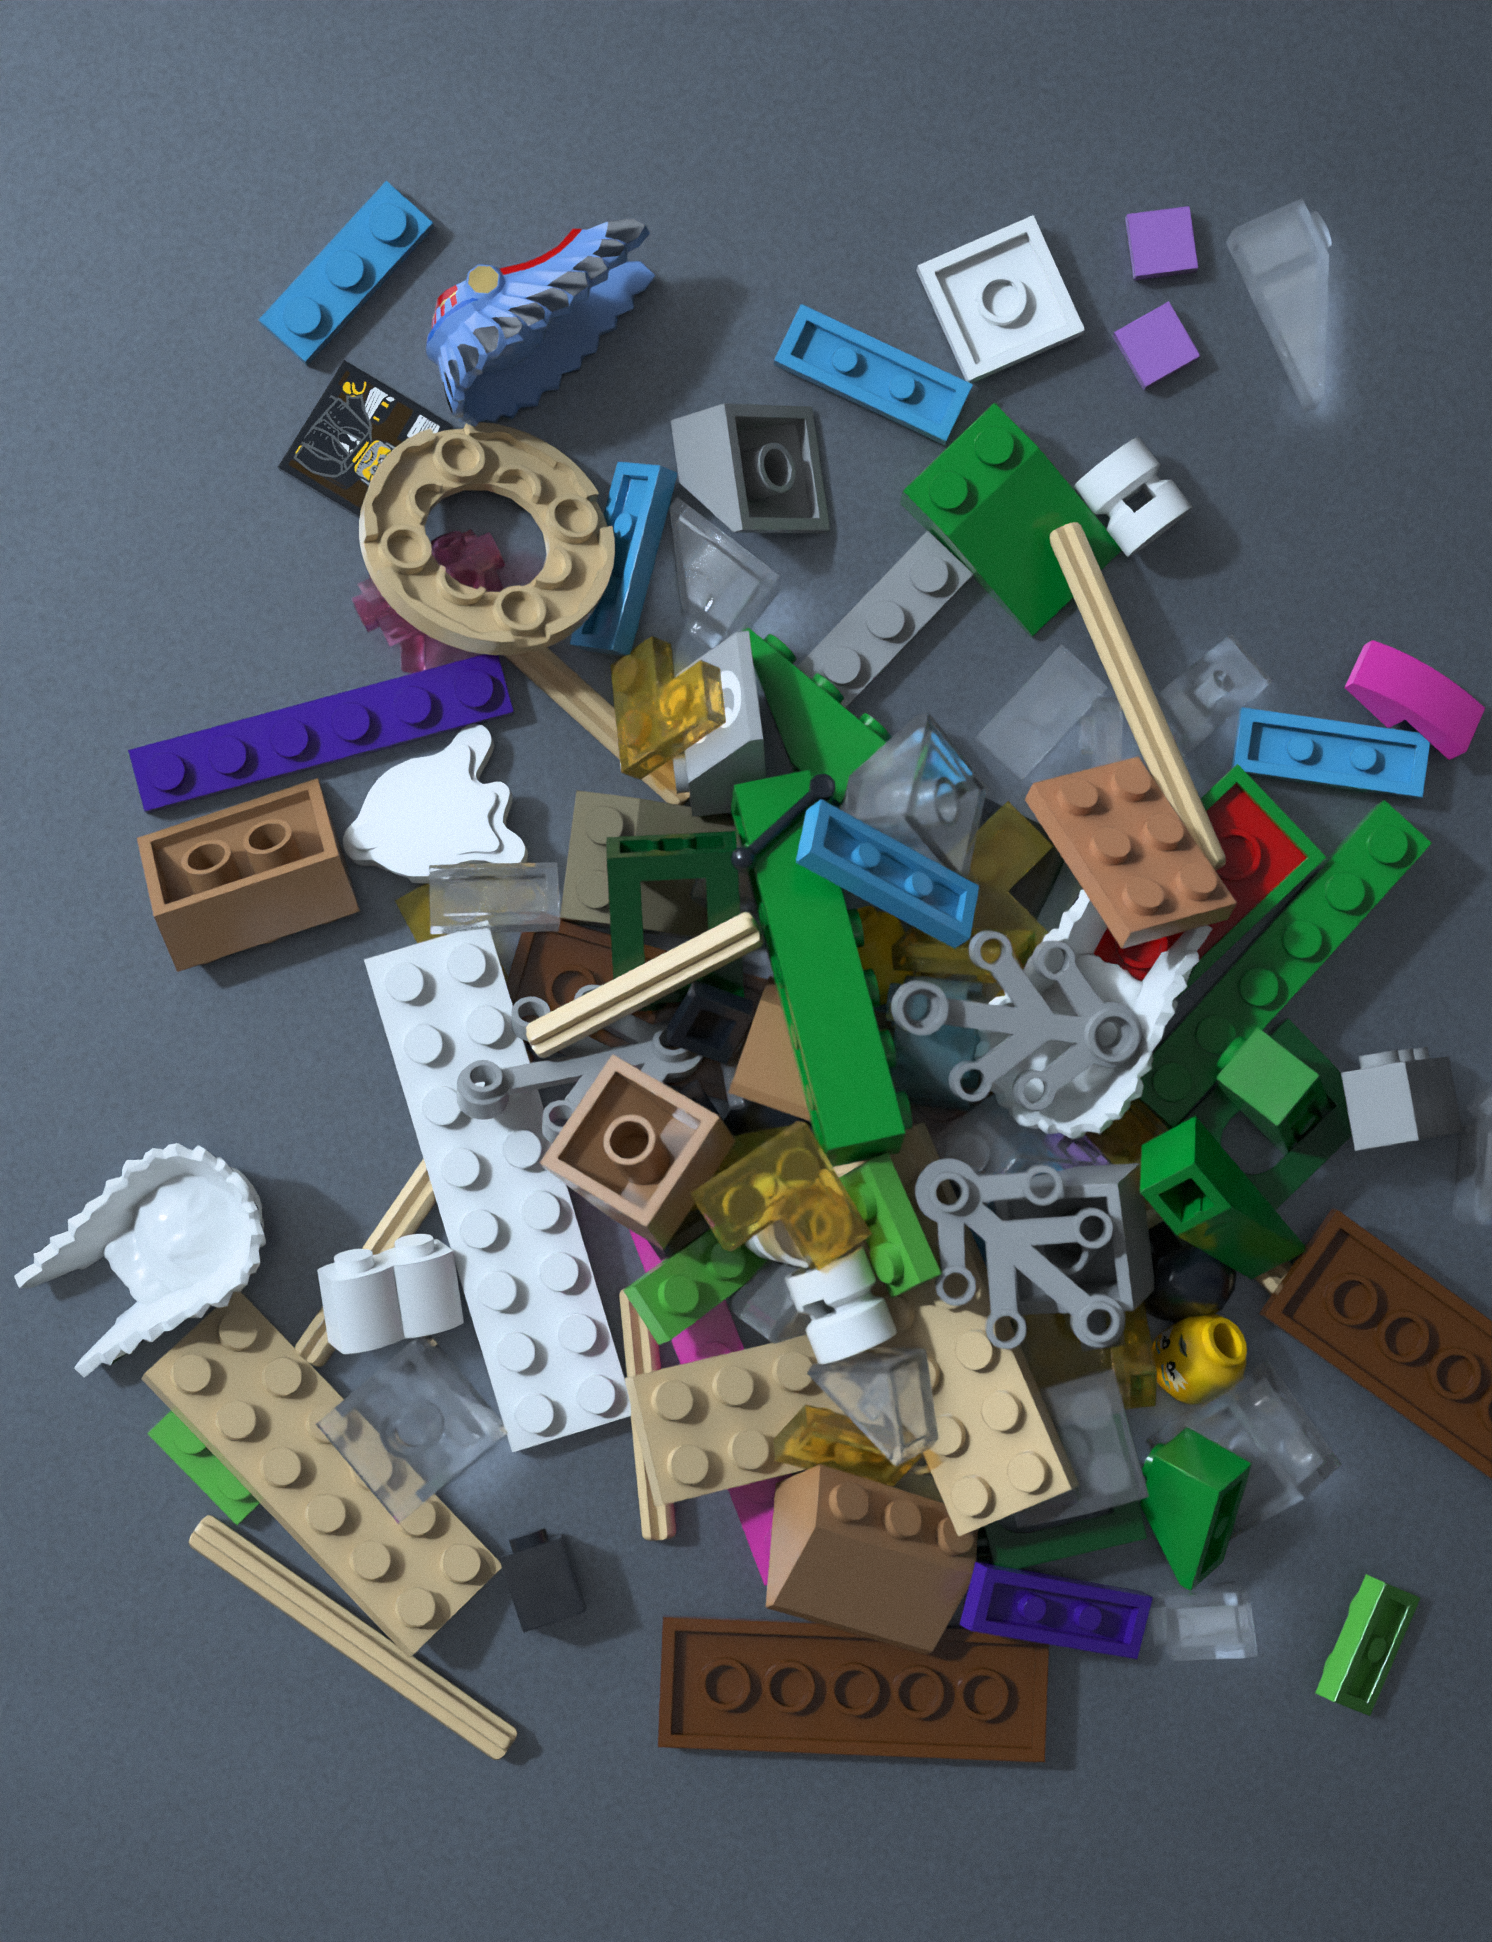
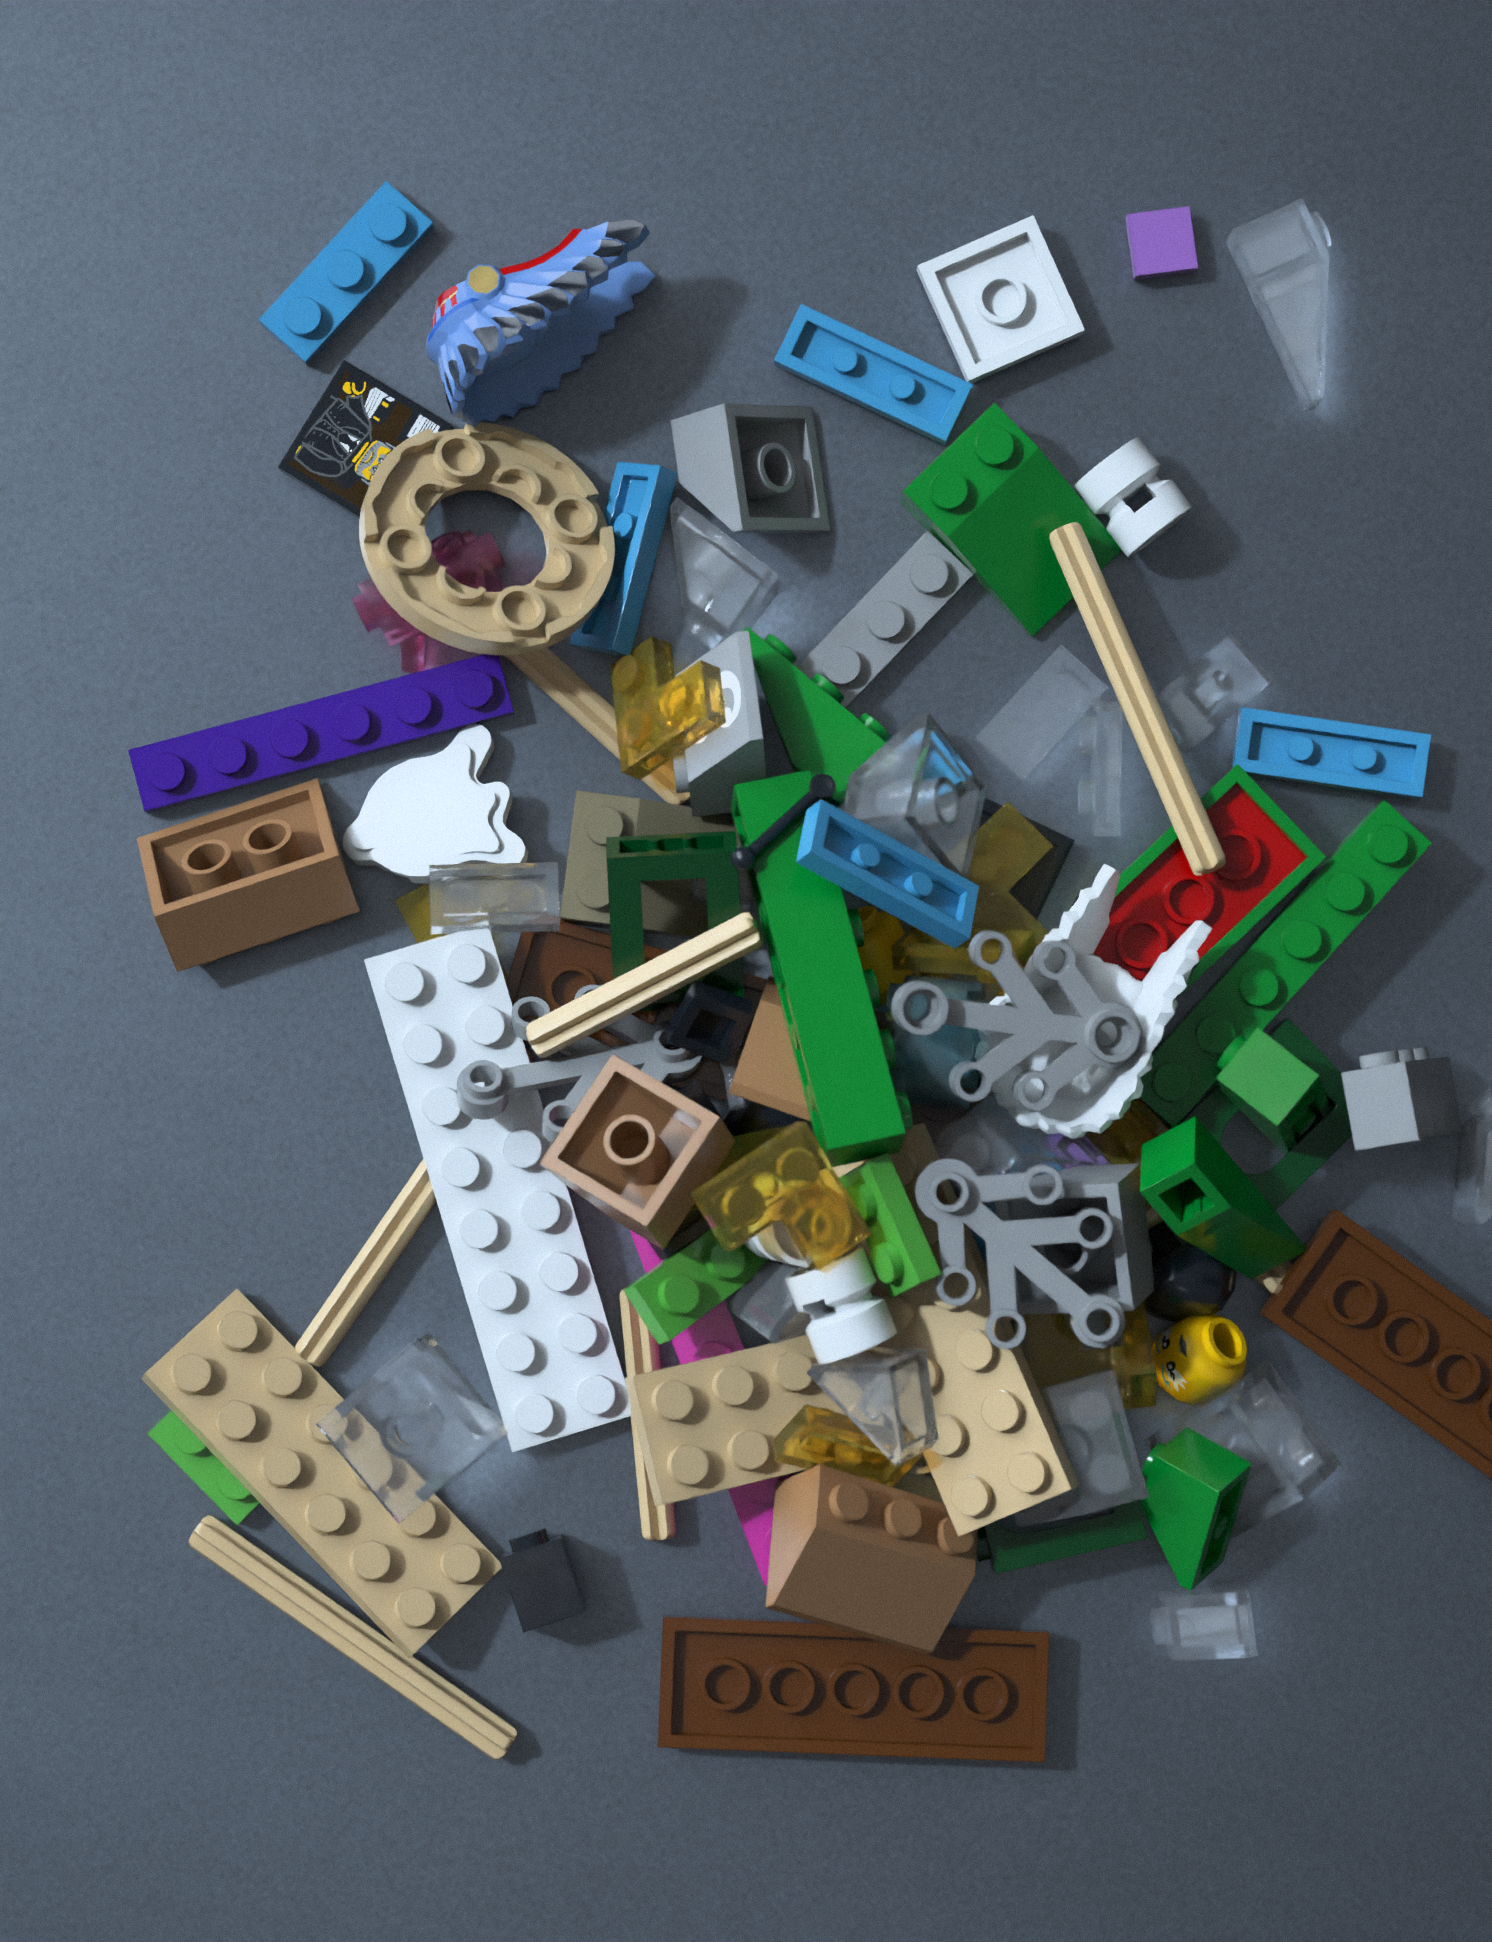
(177, 1235): white piece -> none
(390, 1294): white brick -> none
(1056, 1610): dark purple plate -> none
(1130, 852): nougat plate -> none
(1156, 345): medium lavender tile -> none
(1367, 1645): bright green plate -> none
(1404, 688): dark pink slope -> none

